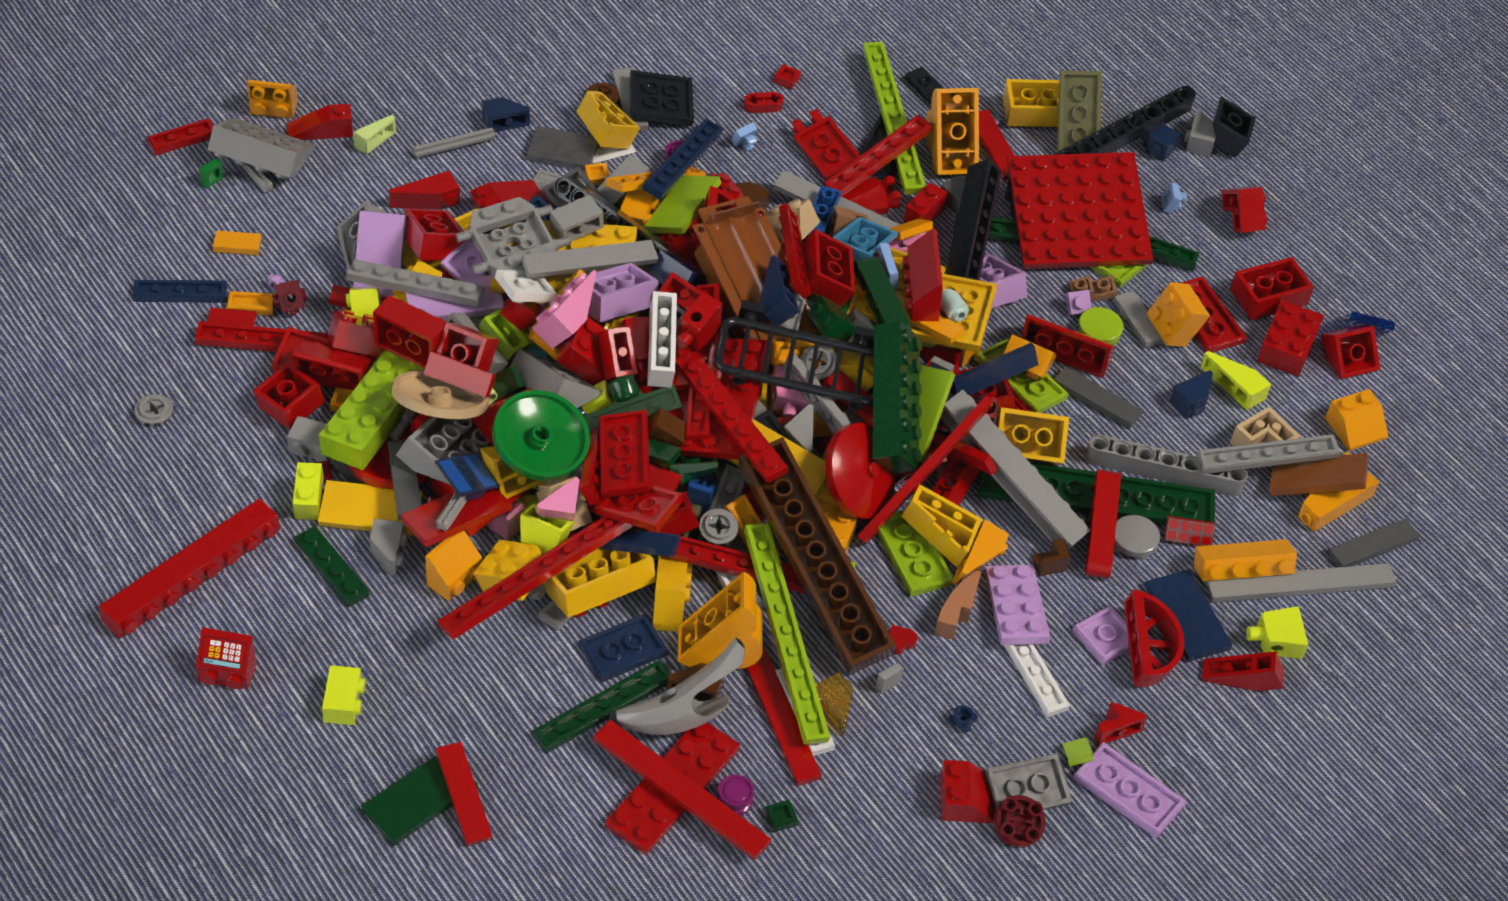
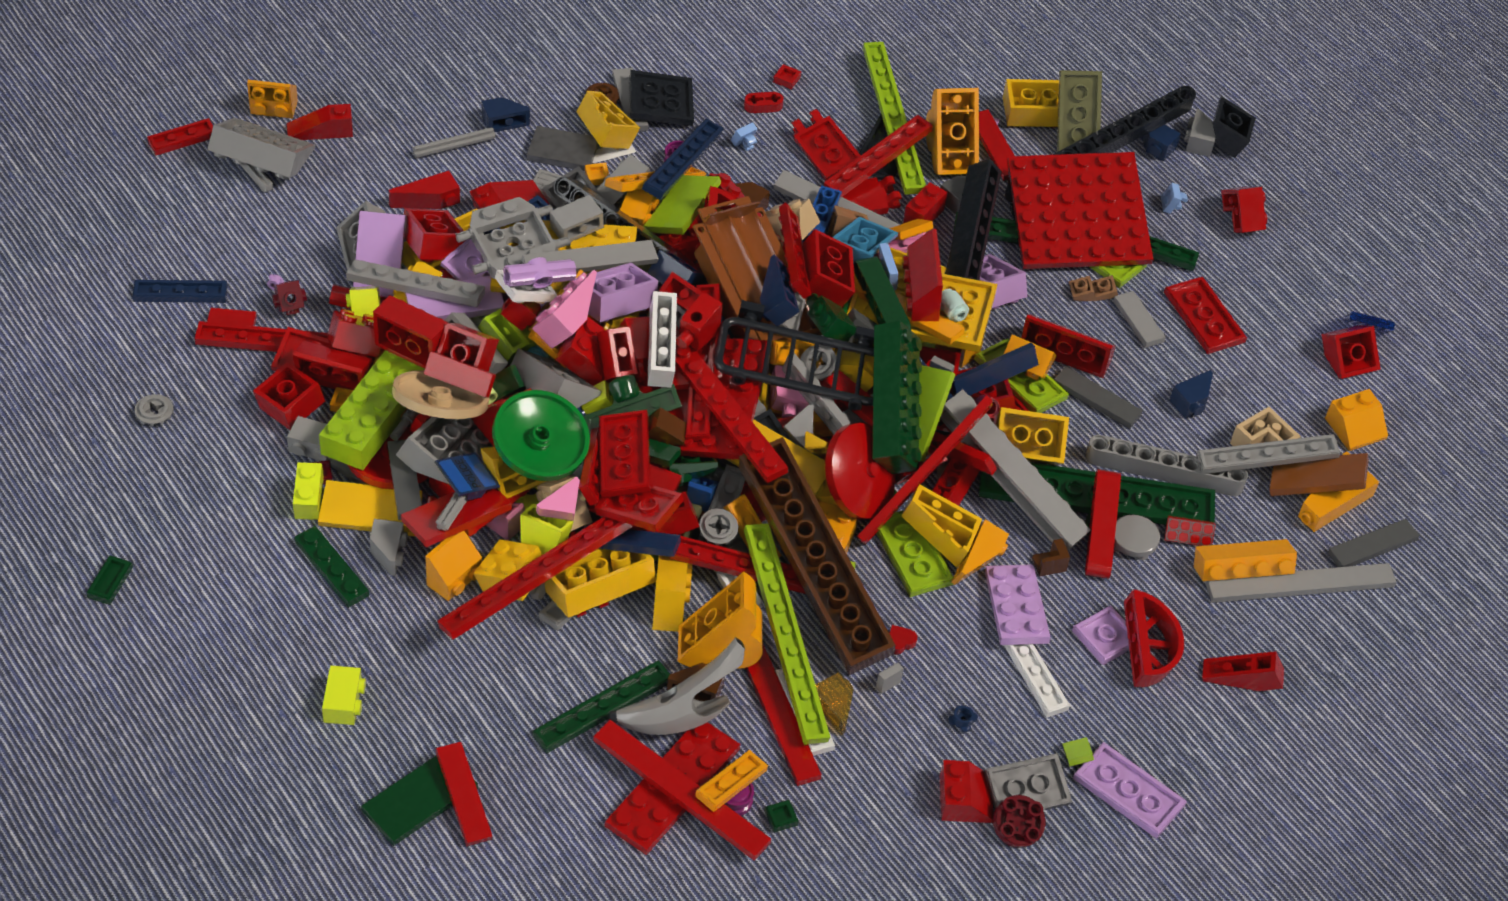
(109, 580): none -> dark green tile
(189, 568): red brick -> none
(211, 173): green tile -> none
(225, 658): slope -> none
(237, 242): light orange tile -> none
(251, 301): light orange tile -> none
(374, 134): yellowish green slope -> none
(539, 272): none -> lavender piece
(623, 647): dark blue tile -> none
(731, 780): none -> light orange tile
(816, 445): none -> yellow slope
(923, 83): black plate -> none
(957, 606): nougat slope -> none
(1078, 301): lavender plate -> none
(1101, 324): lime tile -> none
(1120, 724): red slope -> none
(1177, 314): light orange brick -> none
(1198, 622): dark blue tile -> none
(1237, 380): neon yellow slope -> none
(1266, 285): red brick -> none
(1280, 632): neon yellow torso -> none
(1290, 338): red brick -> none

